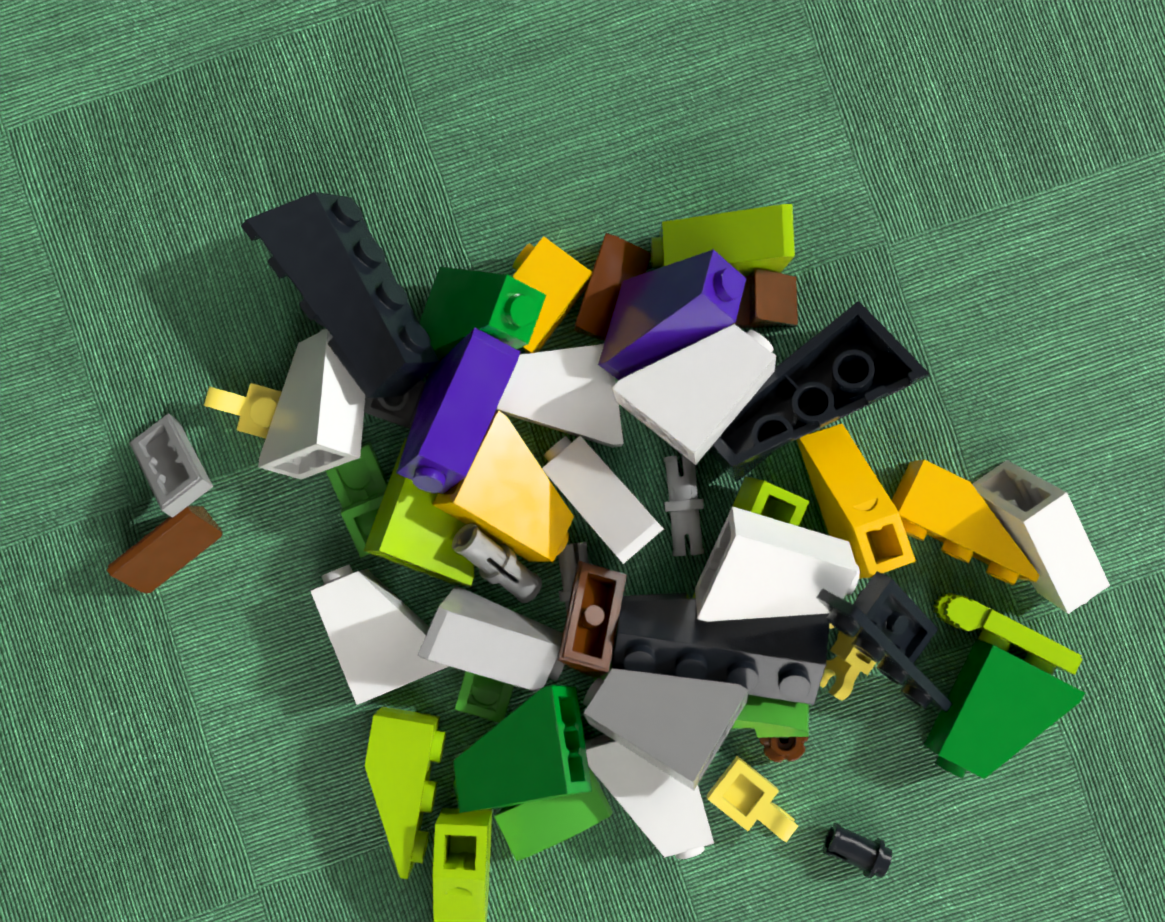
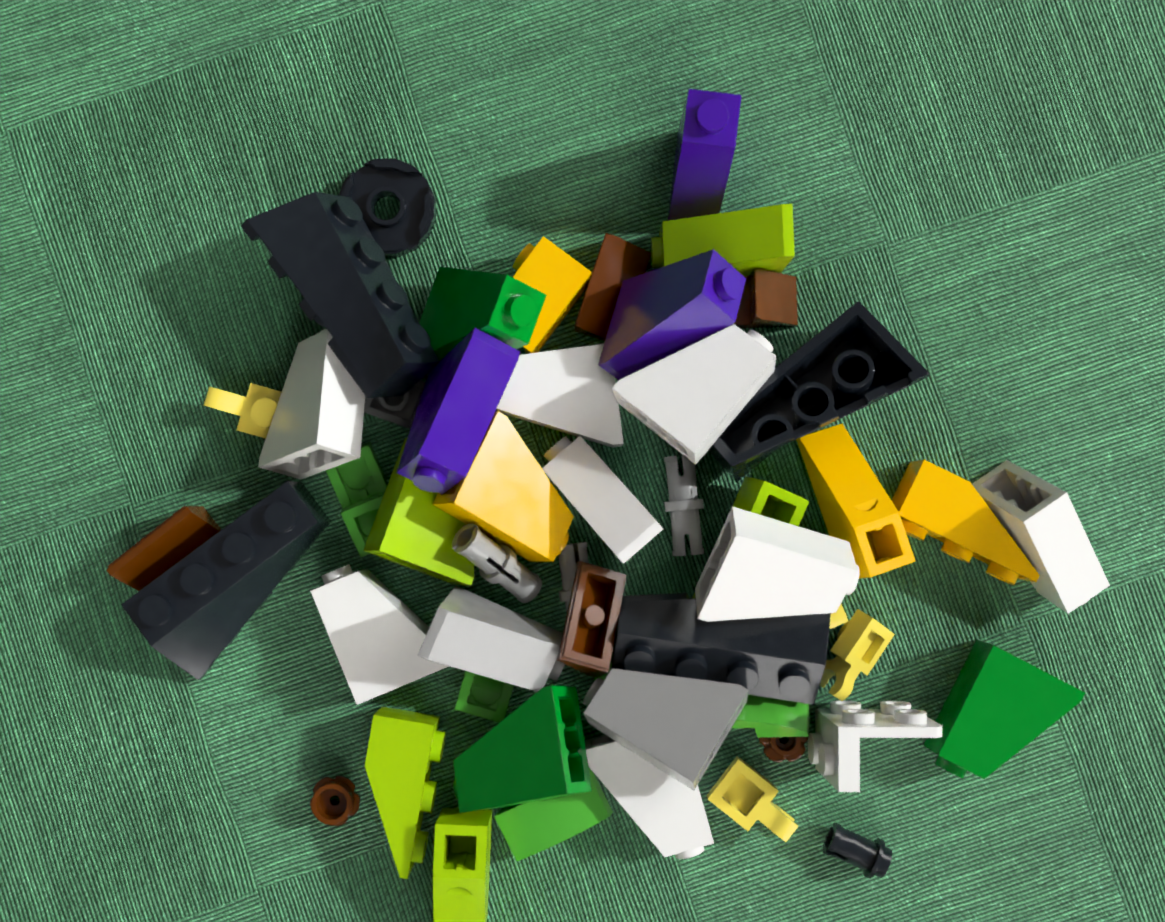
(170, 465): light grey plate -> none
(217, 587): none -> black wedge
(332, 813): none -> reddish brown plate
(417, 204): none -> black tile
(703, 153): none -> dark purple slope
(838, 732): none -> white bracket
(888, 631): black bracket -> none
(1006, 632): lime hinge -> none

